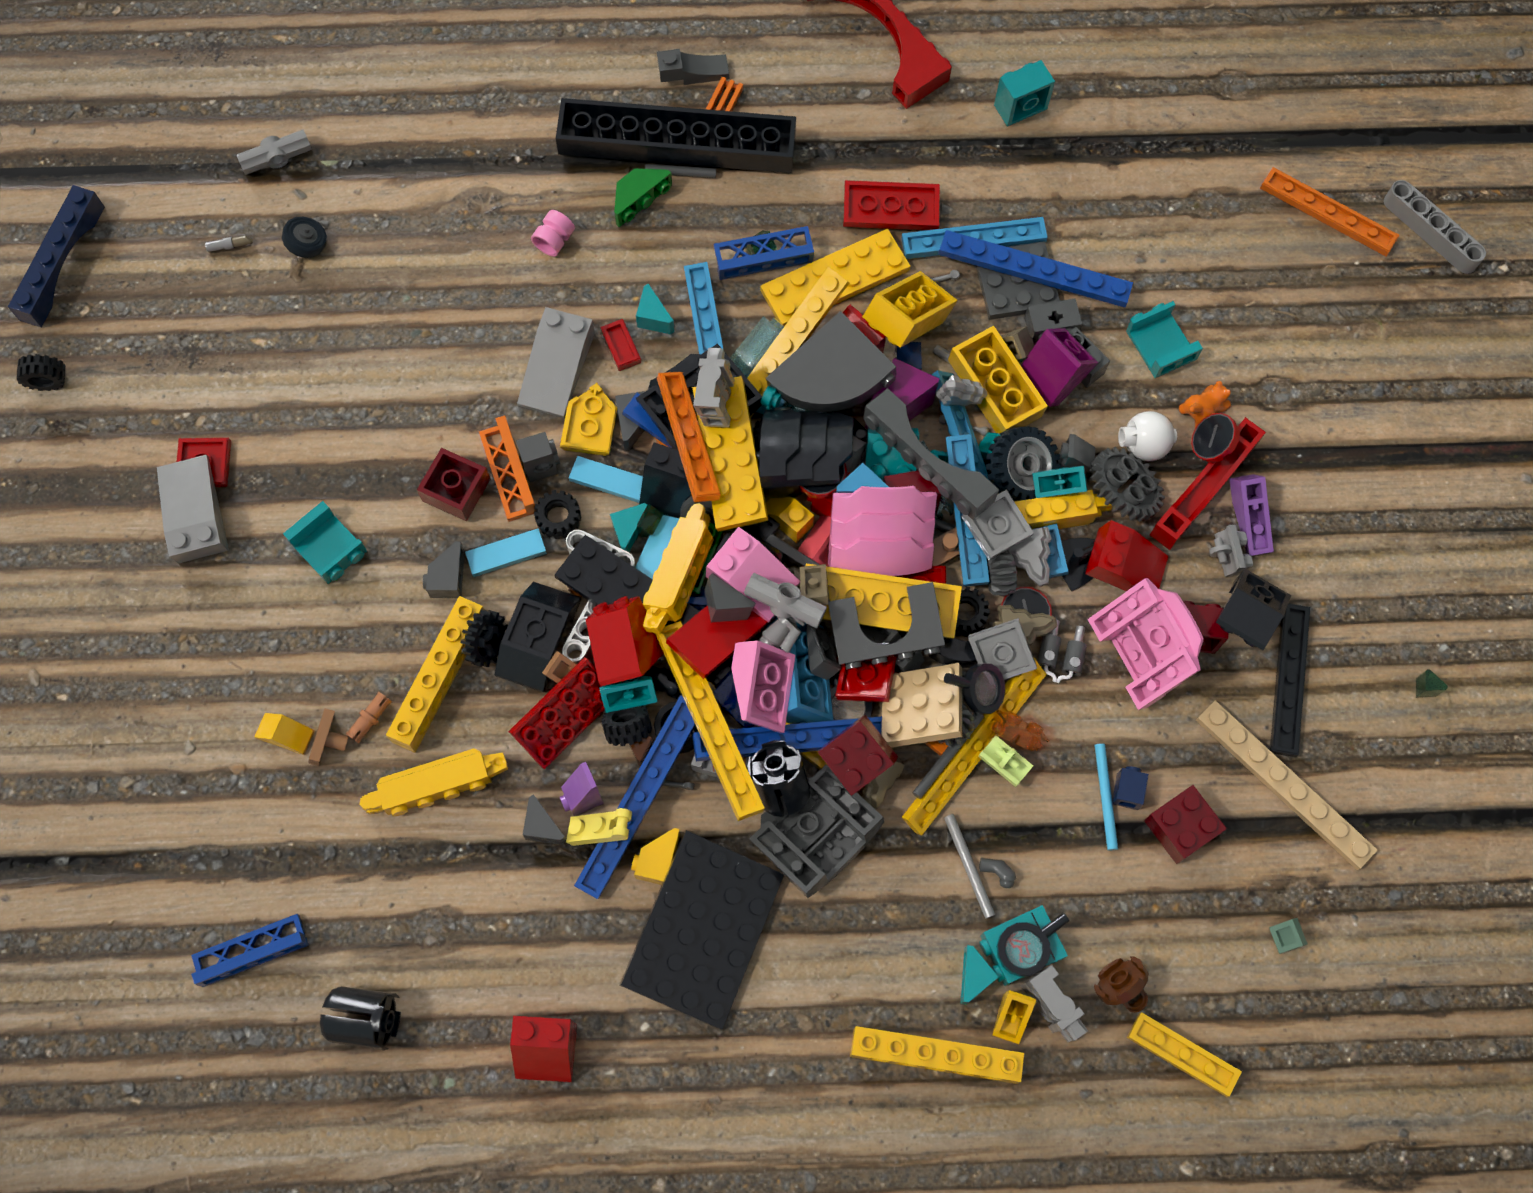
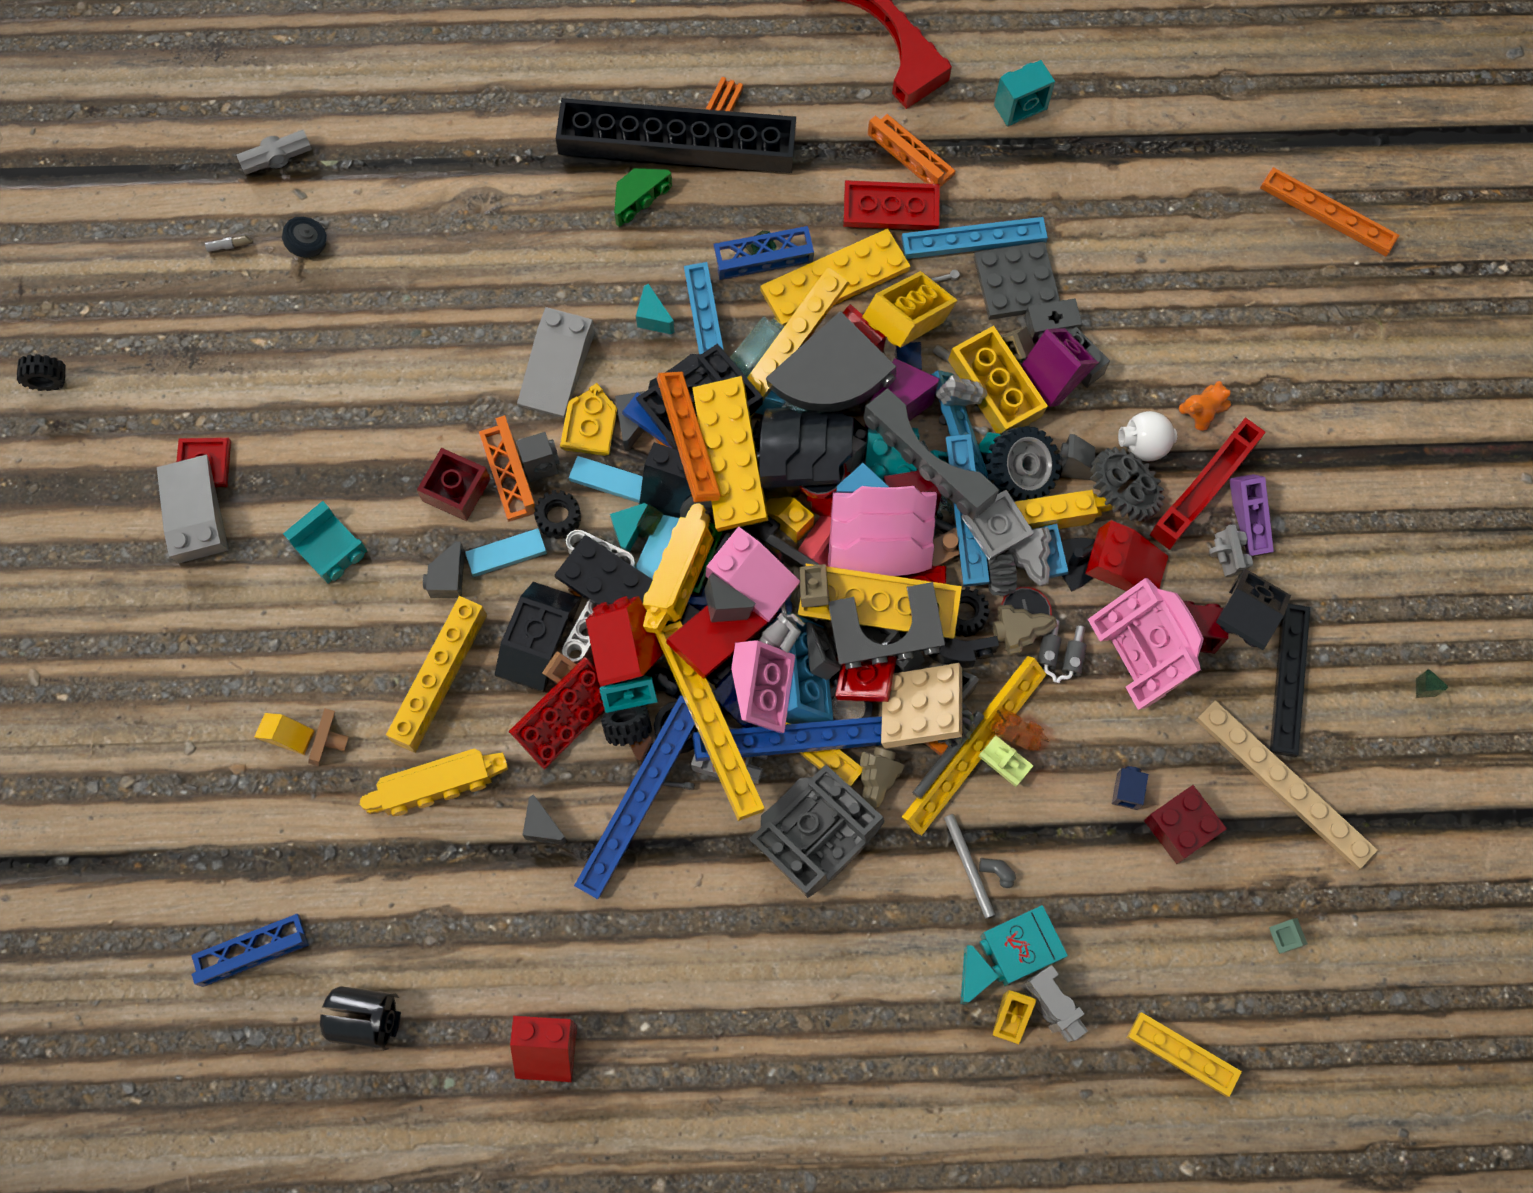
(36, 291): dark blue arch -> none
(368, 717): nougat pin -> none
(483, 638): black gear -> none
(553, 233): bright pink wheel -> none
(580, 791): medium lavender slope -> none
(599, 827): light yellow plate -> none
(620, 345): red tile -> none
(656, 857): yellow slope -> none
(686, 171): dark grey bar -> none
(691, 68): dark grey slope -> none
(702, 930): black plate -> none
(713, 389): light grey hips -> none
(771, 398): teal plate -> none
(774, 781): black cylinder -> none
(785, 600): light grey piece -> none
(858, 755): dark red brick -> none
(906, 153): none -> orange fence
(937, 1055): yellow brick -> none
(981, 687): black piece -> none
(1004, 648): light grey plate -> none
(1026, 947): piece -> none
(1035, 268): blue plate -> none
(1060, 481): teal slope -> none
(1106, 797): medium azure bar -> none
(1122, 982): reddish brown tile -> none
(1161, 340): teal panel -> none
(1215, 437): black tile -> none
(1434, 226): light grey beam -> none

